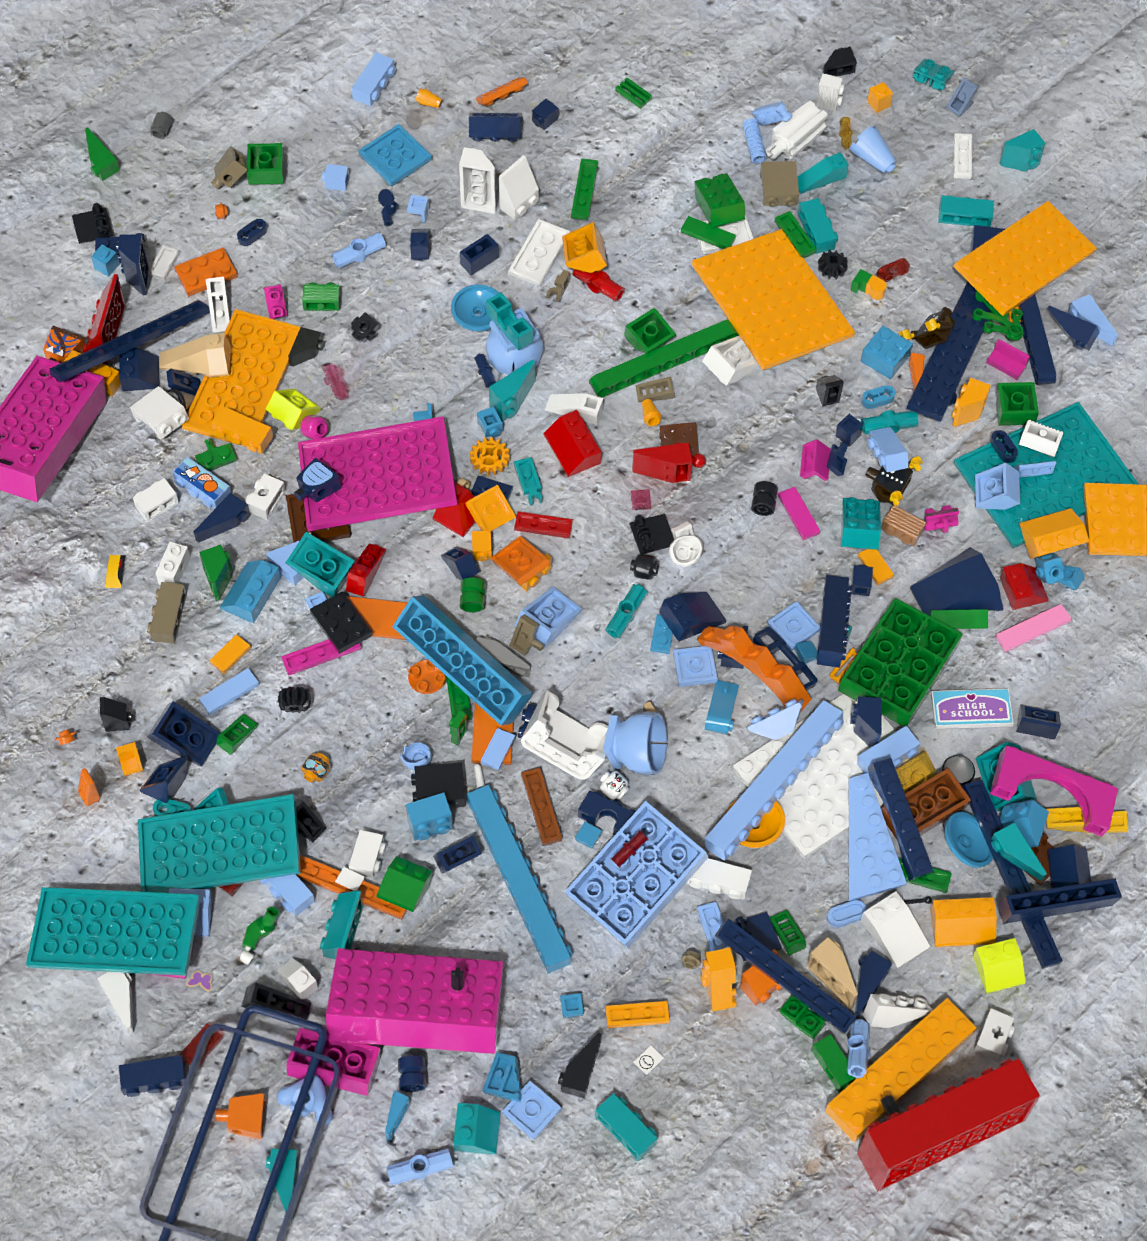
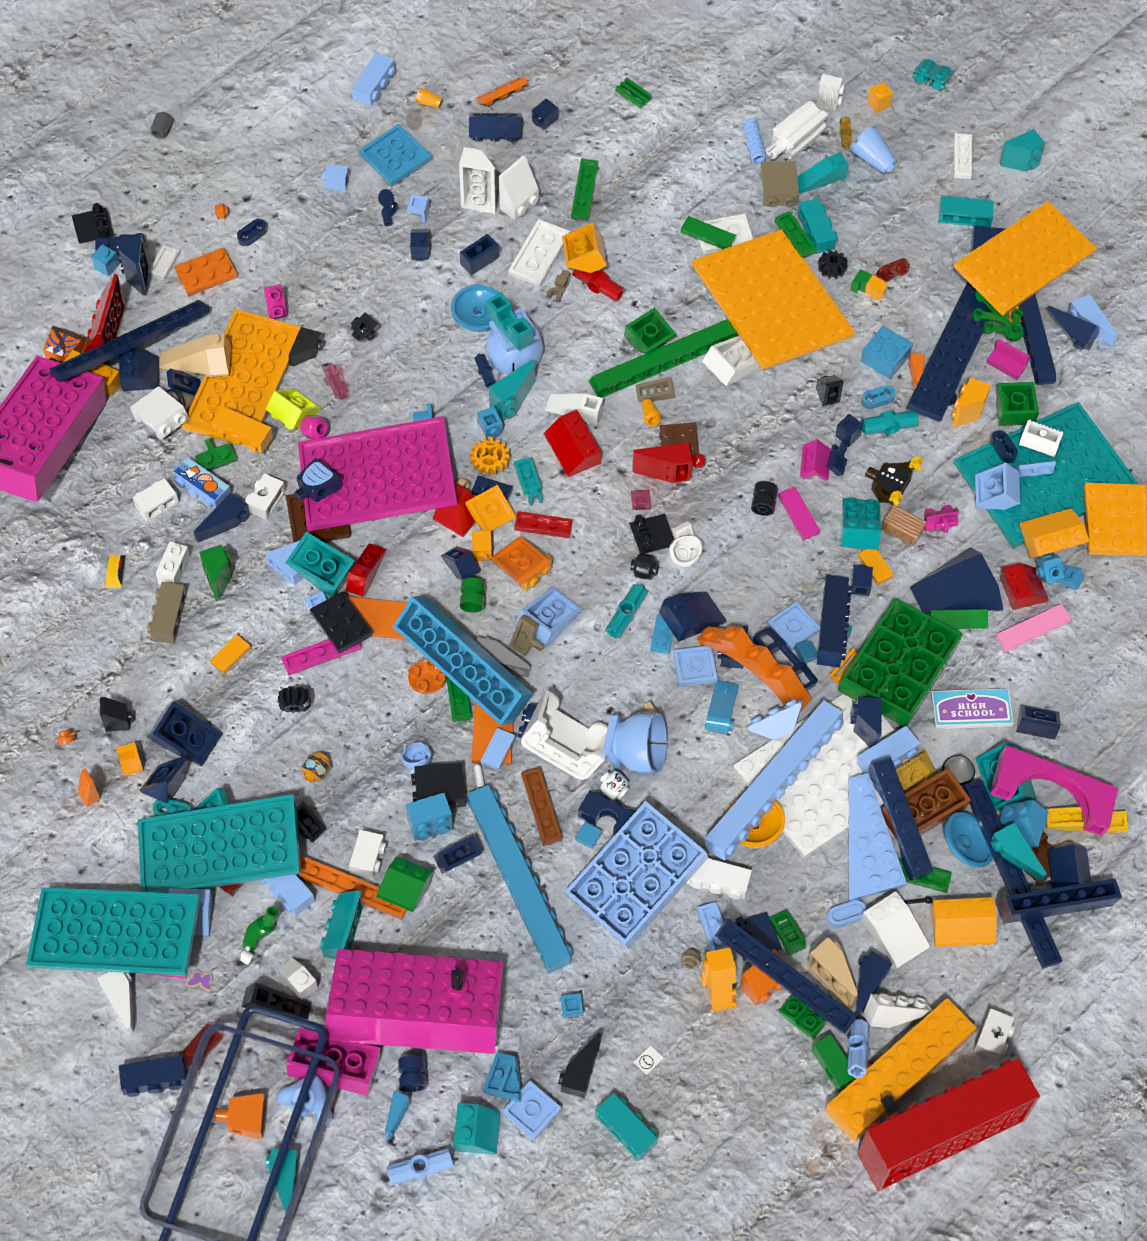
(101, 159): green slope -> none
(218, 303): white slope -> none
(228, 691): light blue tile -> none
(229, 168): dark tan torso -> none
(231, 744): green slope -> none
(251, 590): dark azure slope -> none
(265, 163): green brick -> none
(321, 297): green brick -> none
(349, 879): white sticker -> none
(358, 250): light blue piece -> none
(458, 727): green plate -> none
(629, 849): dark red pin -> none
(637, 1014): light orange plate -> none
(719, 200): green piece -> none
(771, 113): light blue plate -> none
(840, 62): black slope -> none
(888, 449): light blue brick -> none
(934, 329): dark brown torso -> none
(962, 97): sand blue slope -> none
(1000, 965): neon yellow slope -> none

